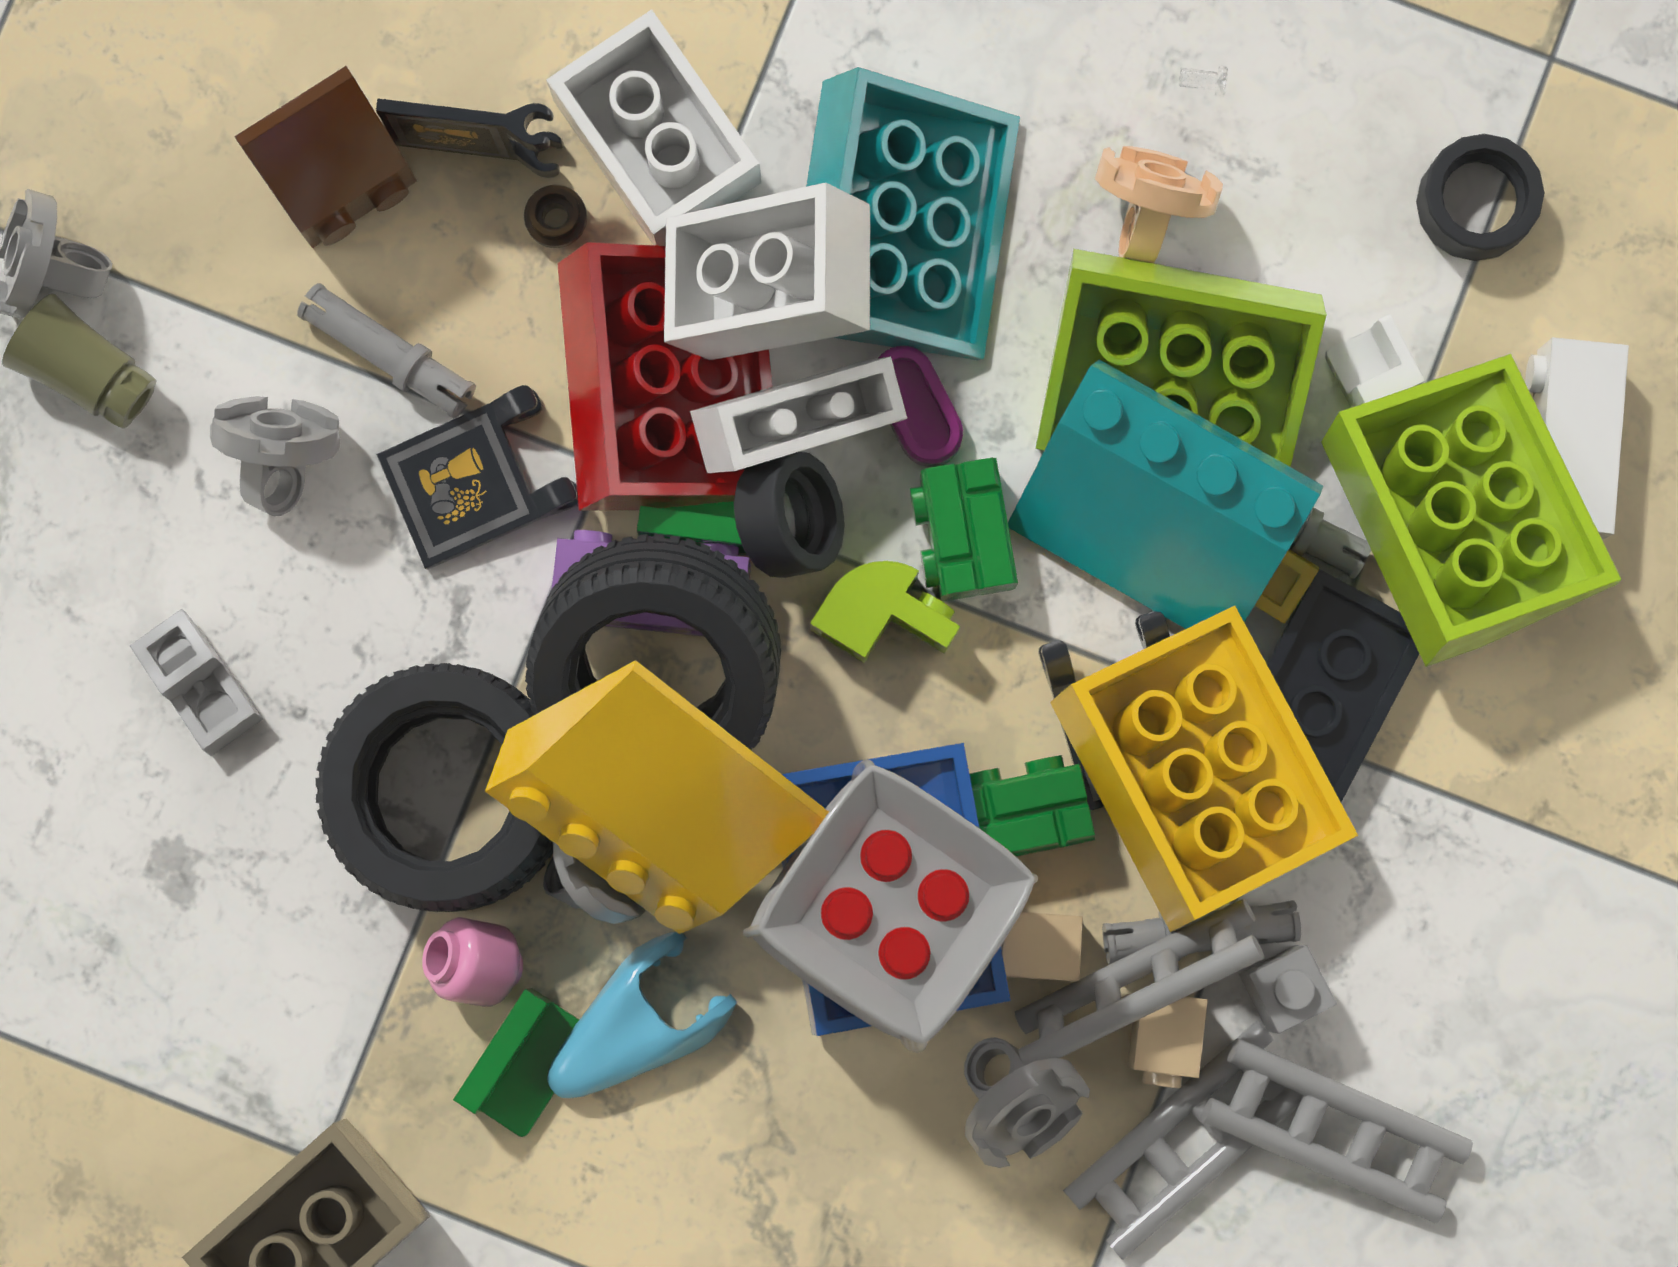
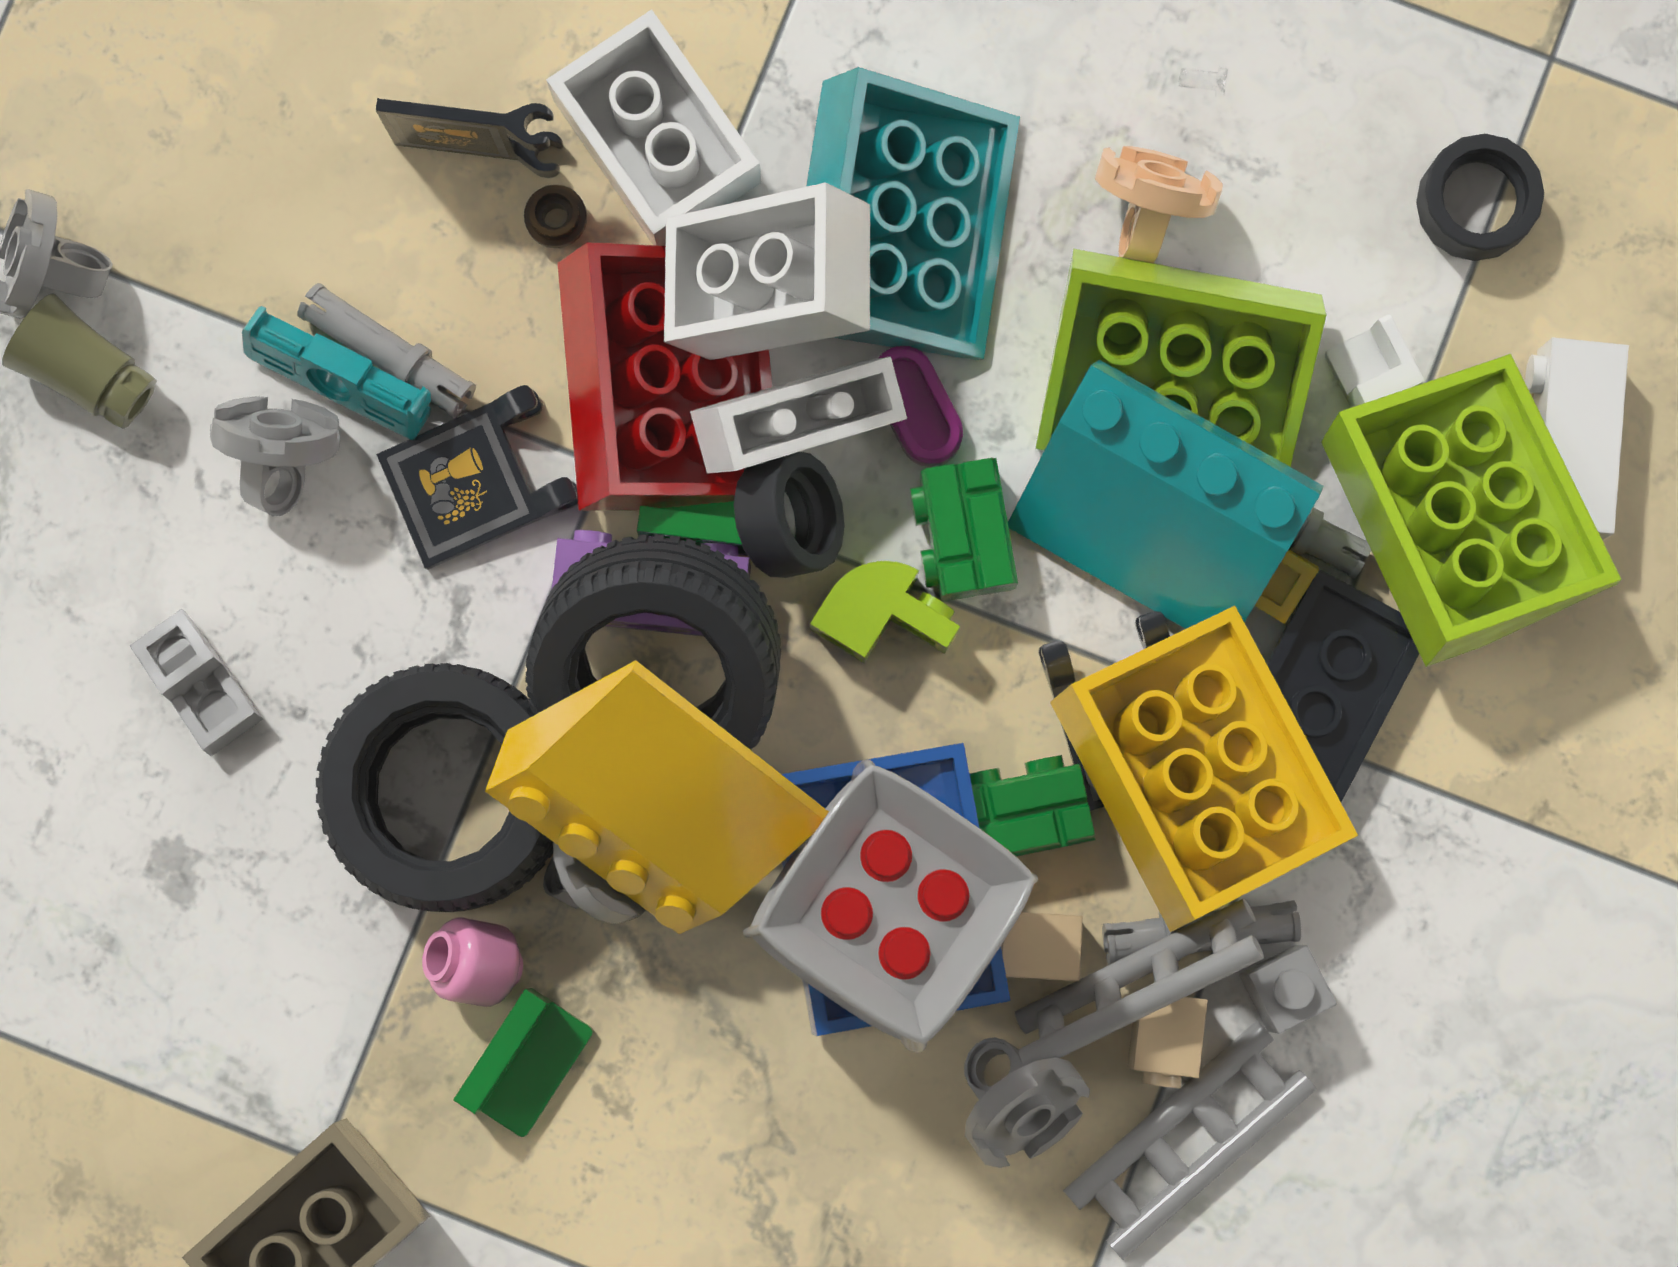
(328, 159): reddish brown slope -> none
(336, 373): none -> teal piece
(623, 1031): medium azure animal -> none
(1318, 1094): light grey bar -> none

